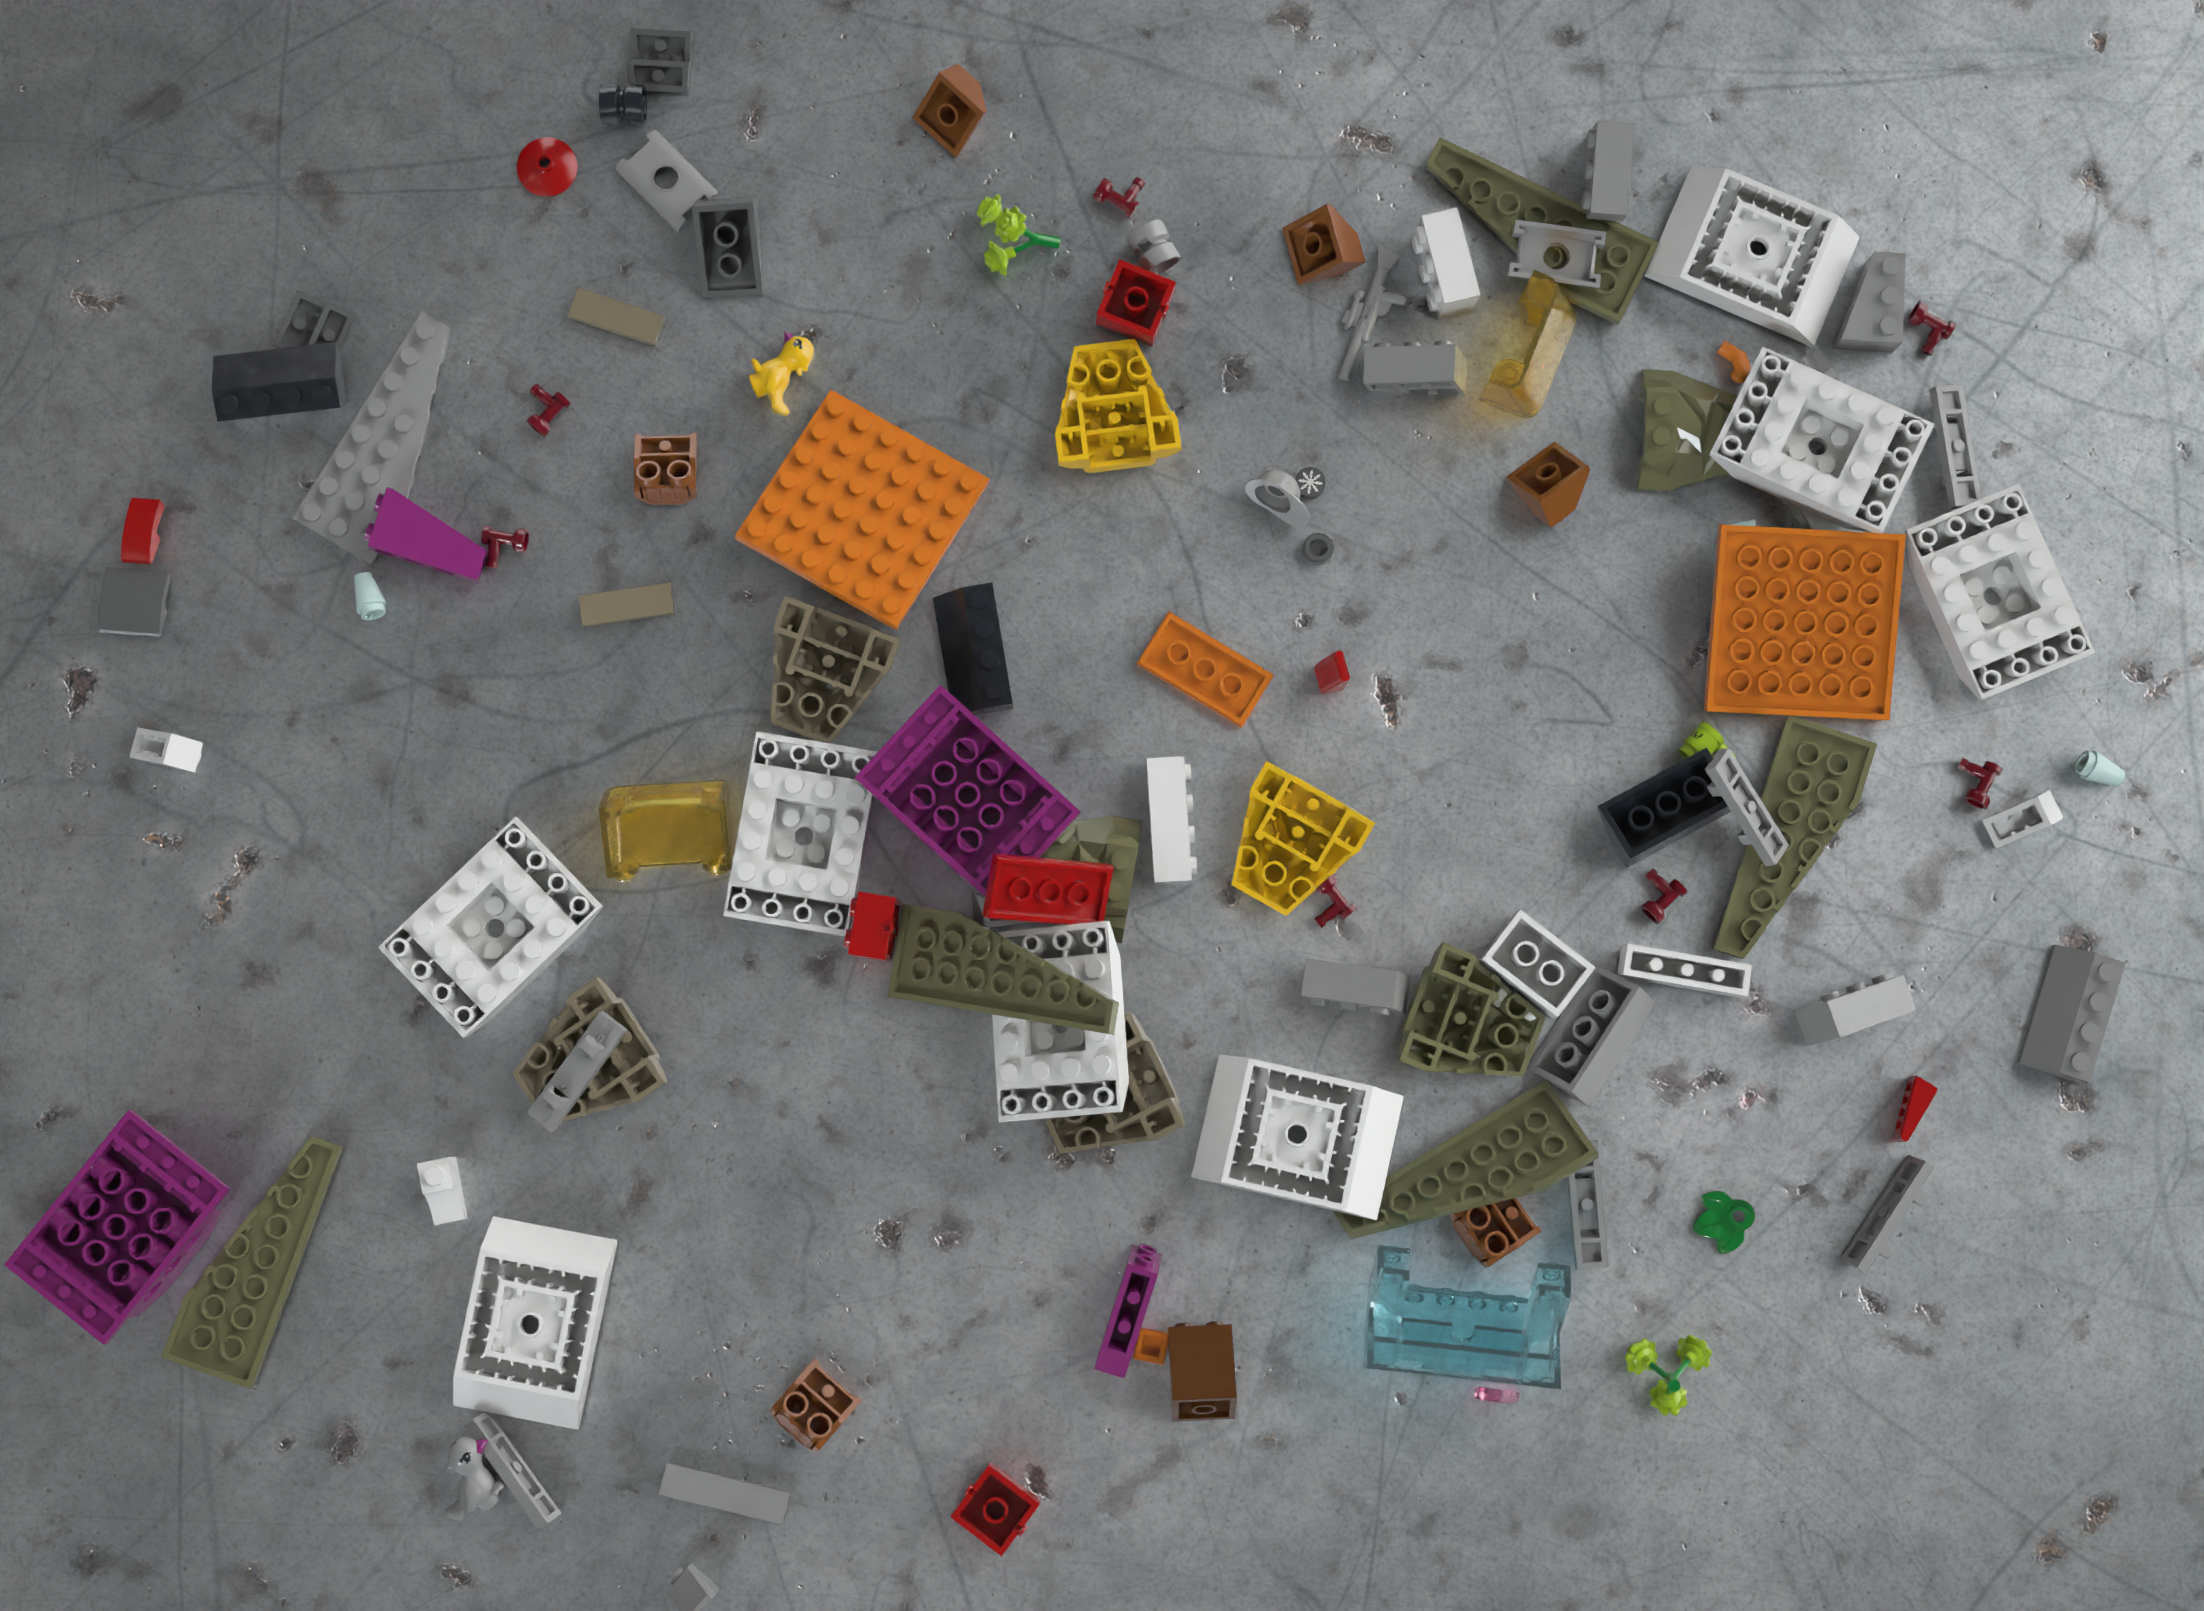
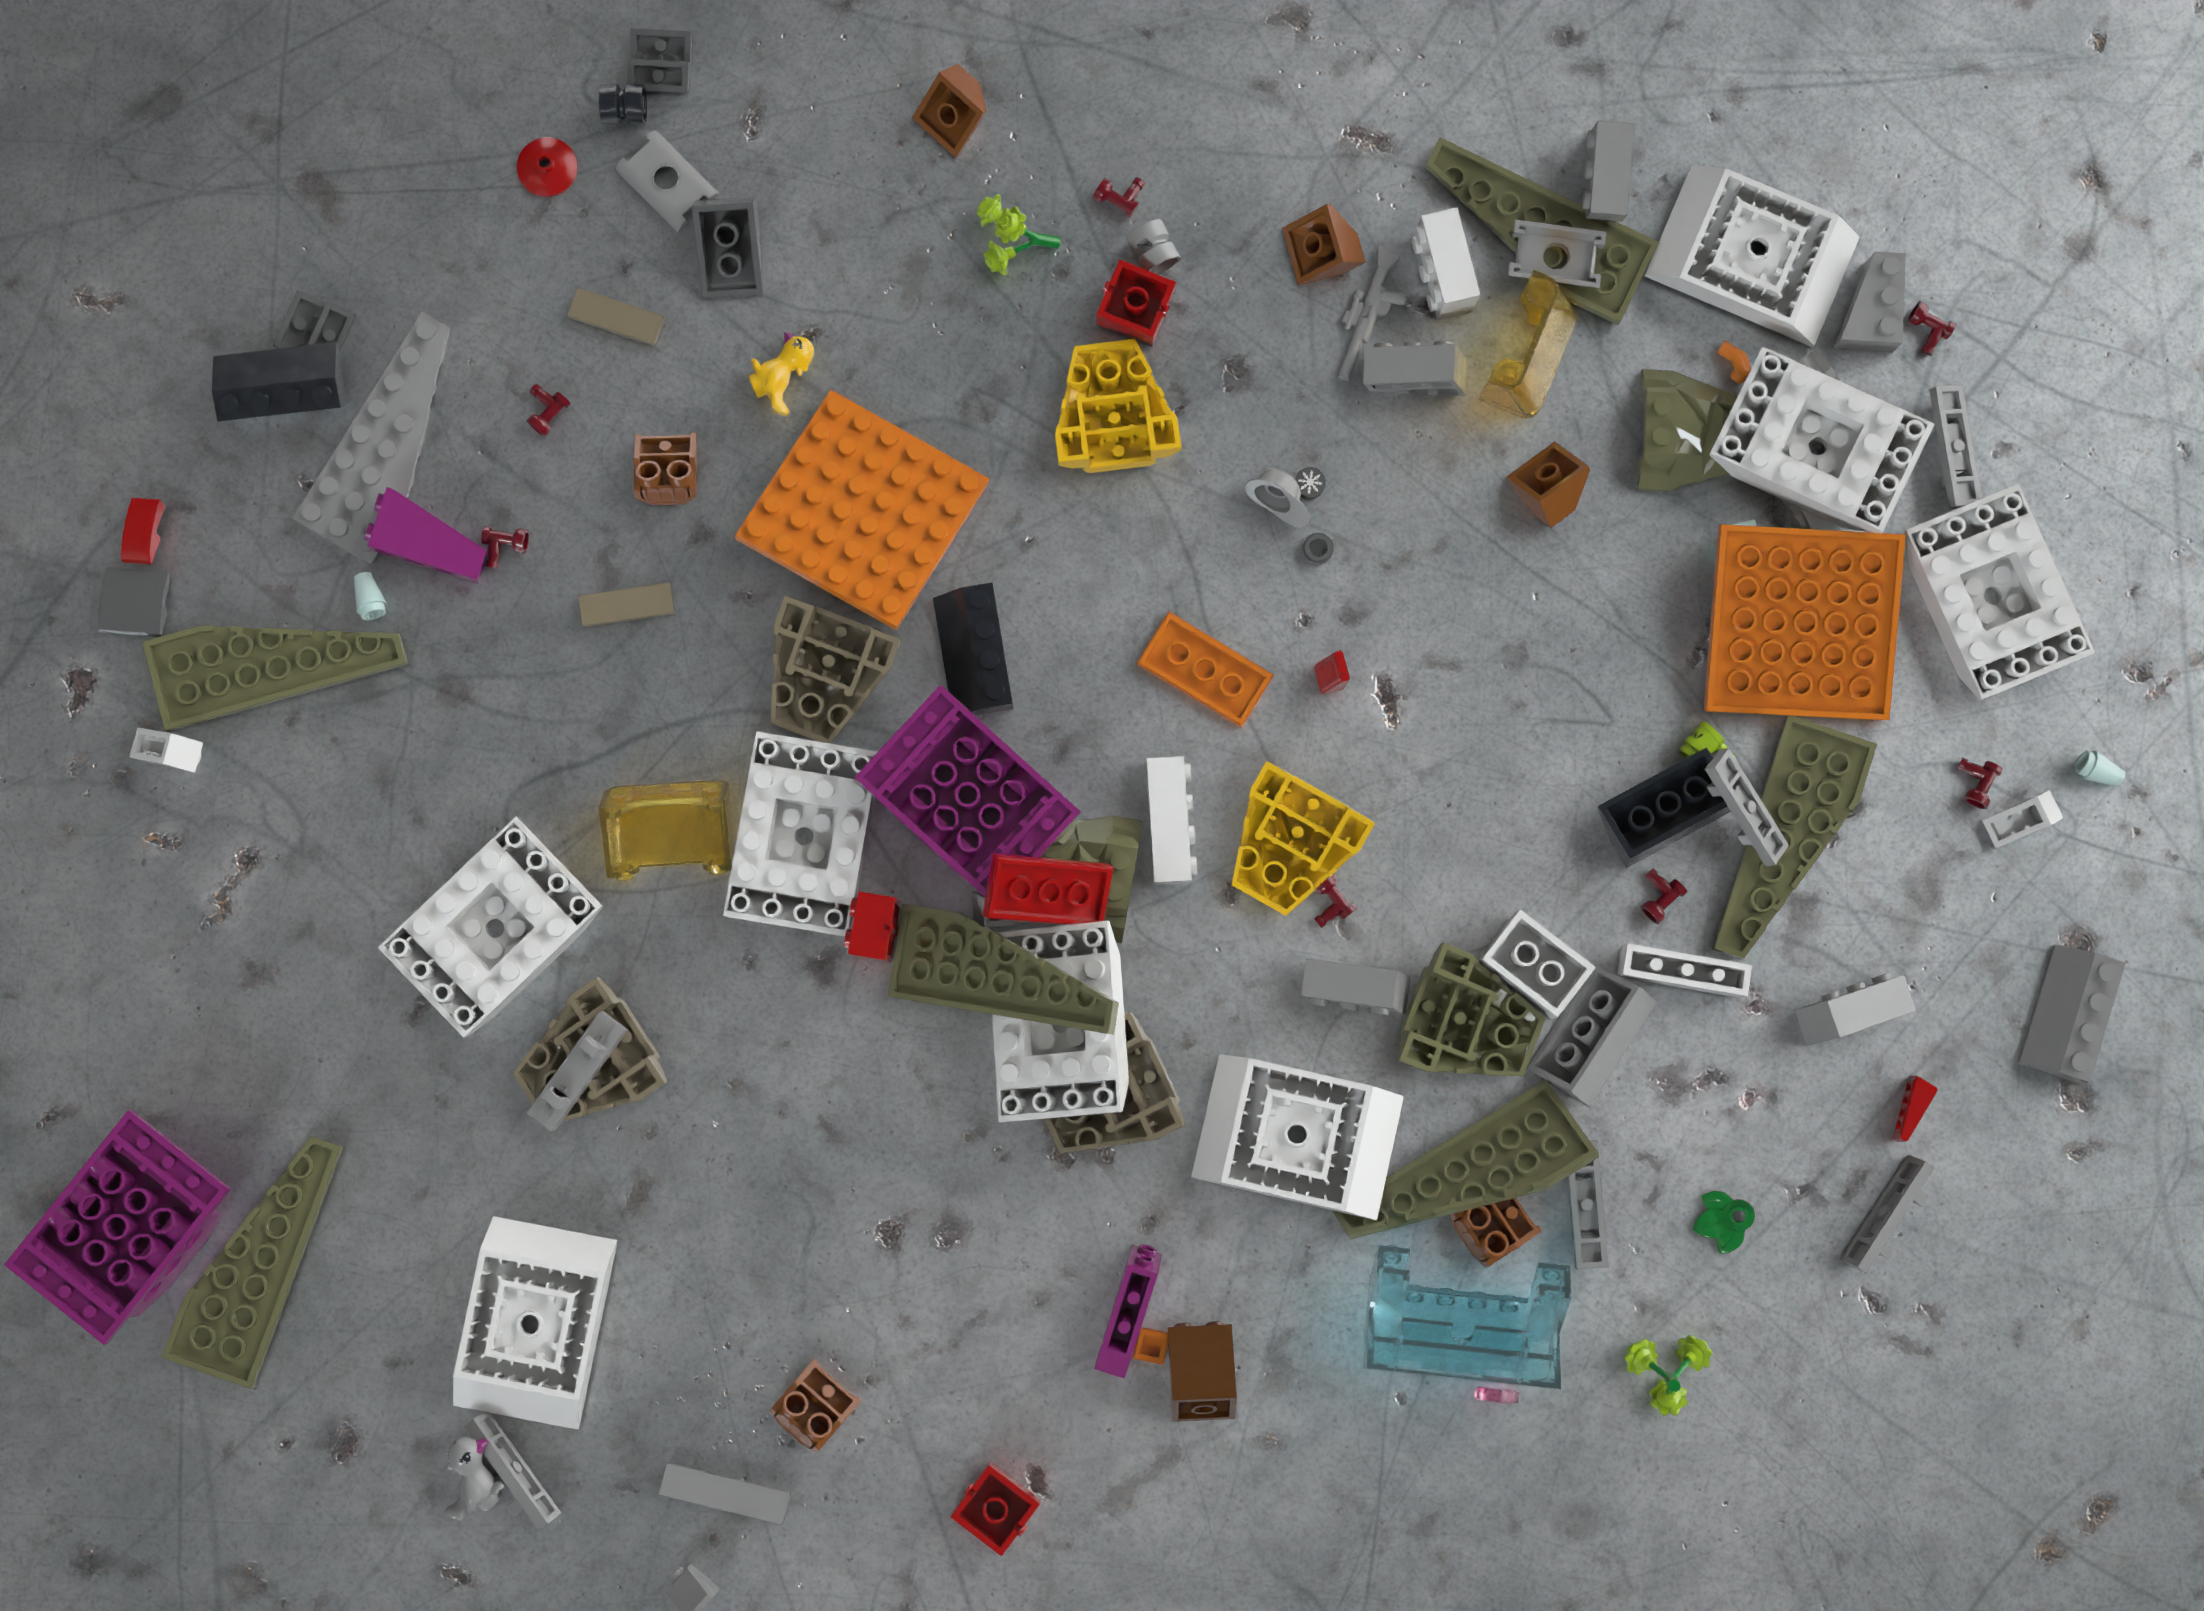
(235, 668): none -> olive wing
(442, 1189): white arch -> none

